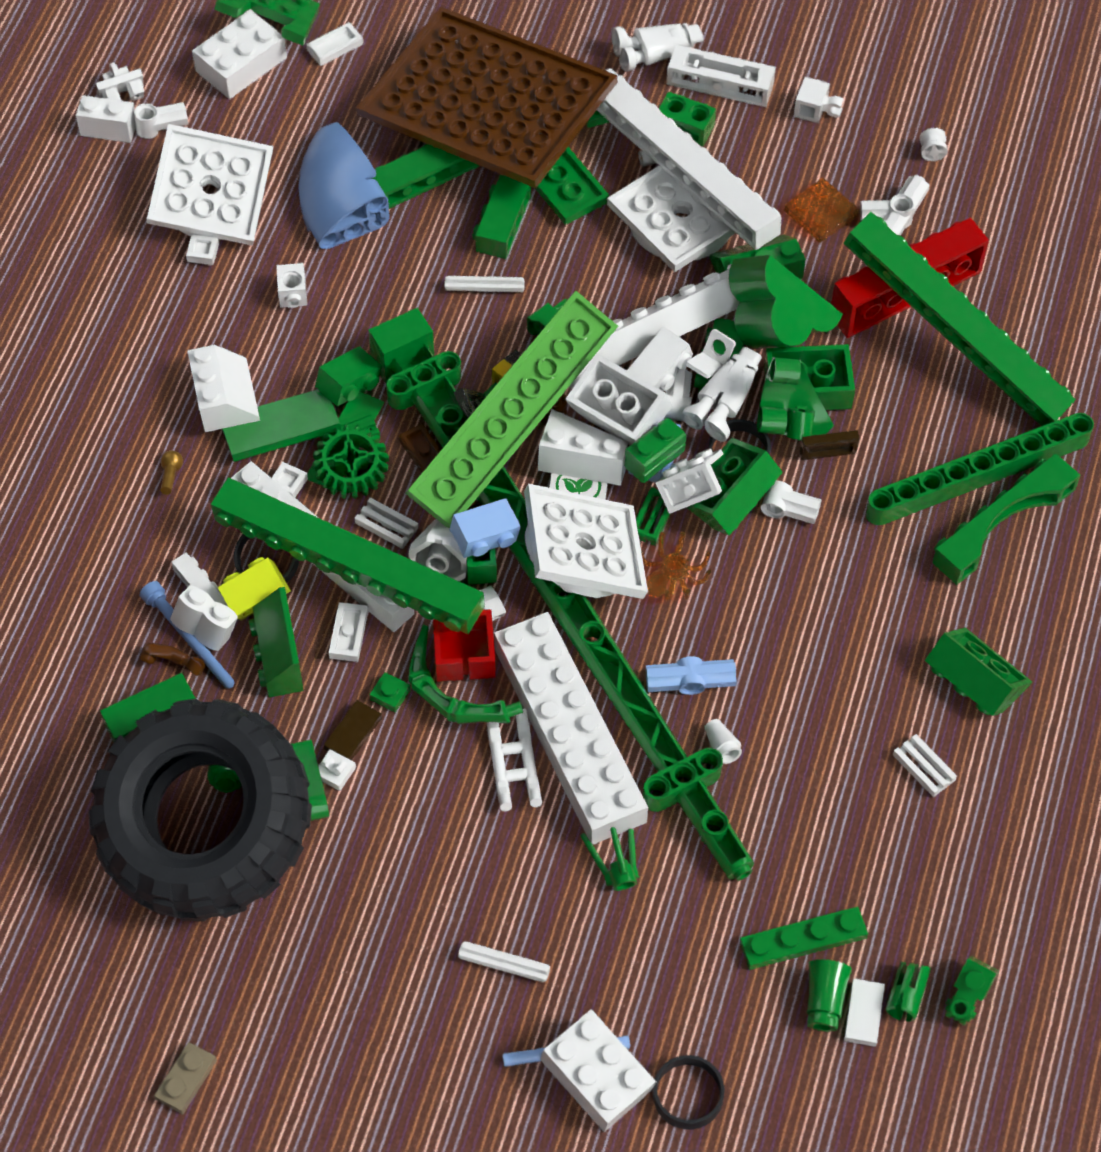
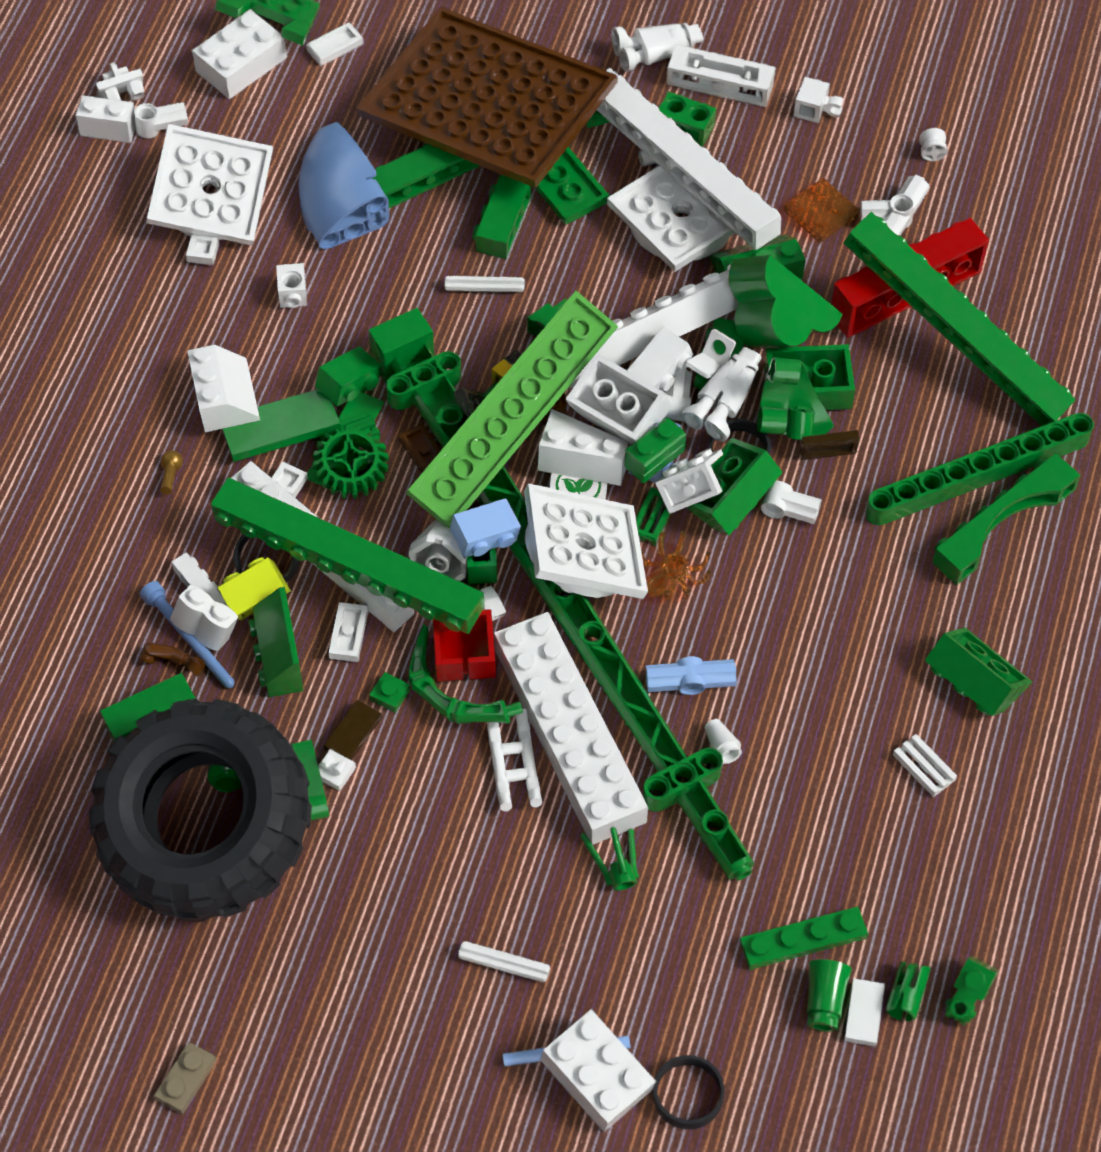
(374, 510): white tile -> none

